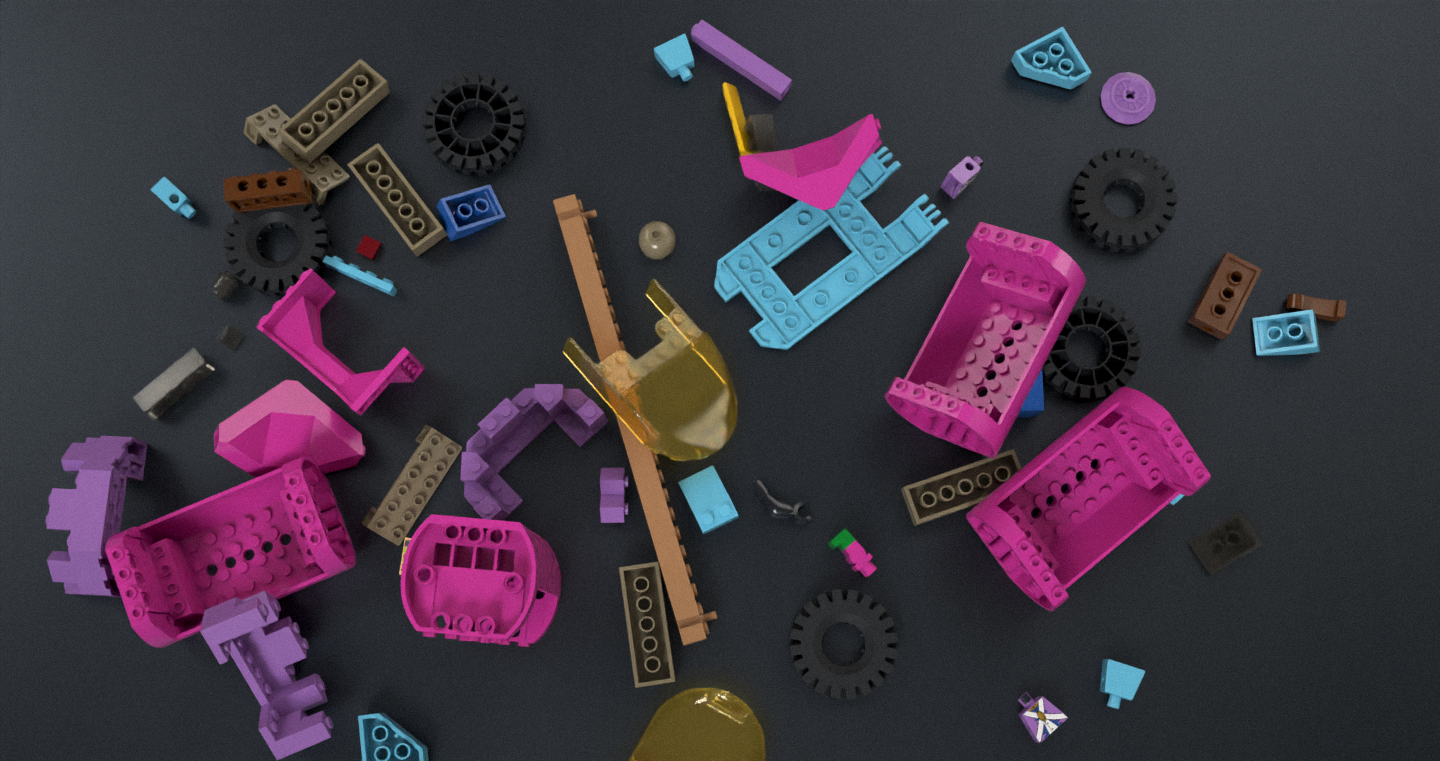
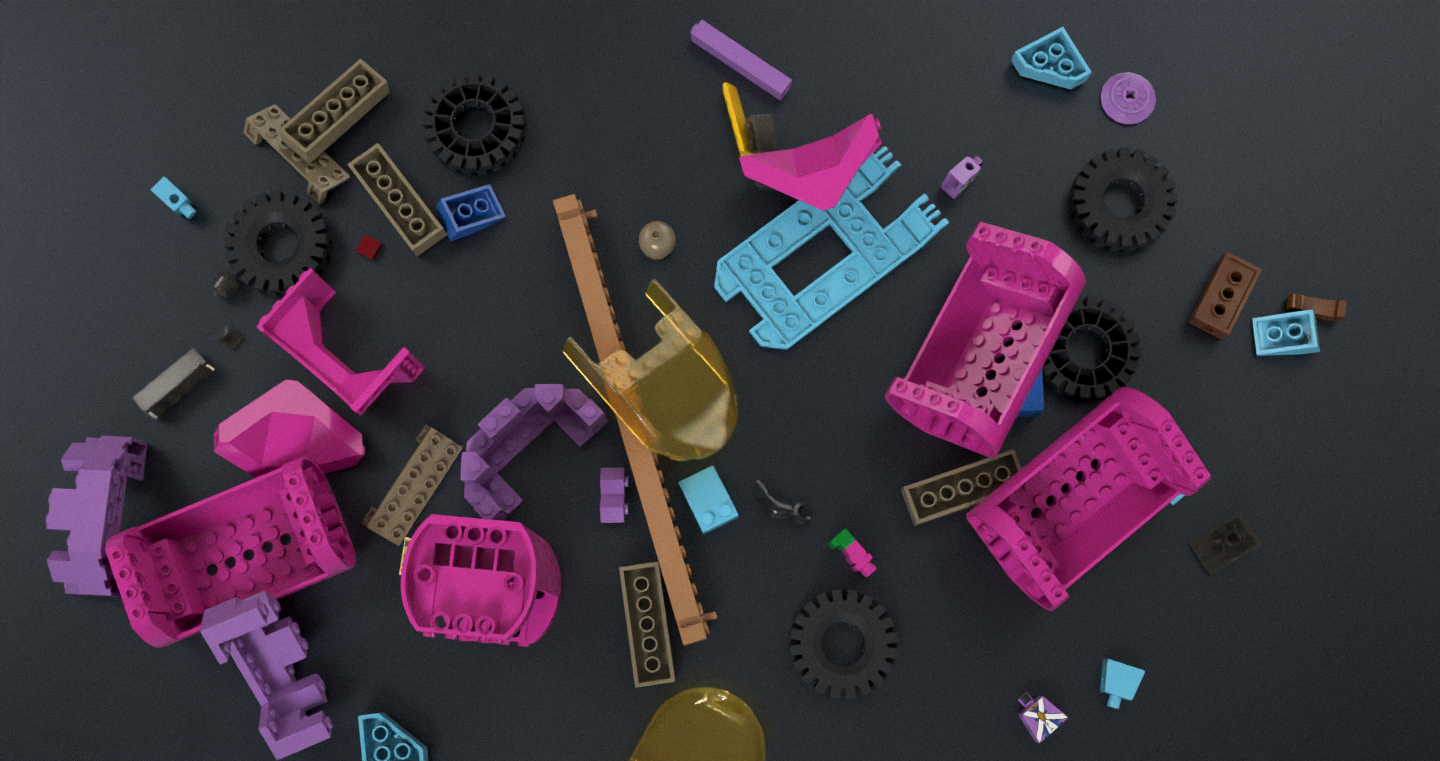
(267, 190): reddish brown brick -> none
(354, 272): medium azure plate -> none
(676, 57): medium azure torso -> none

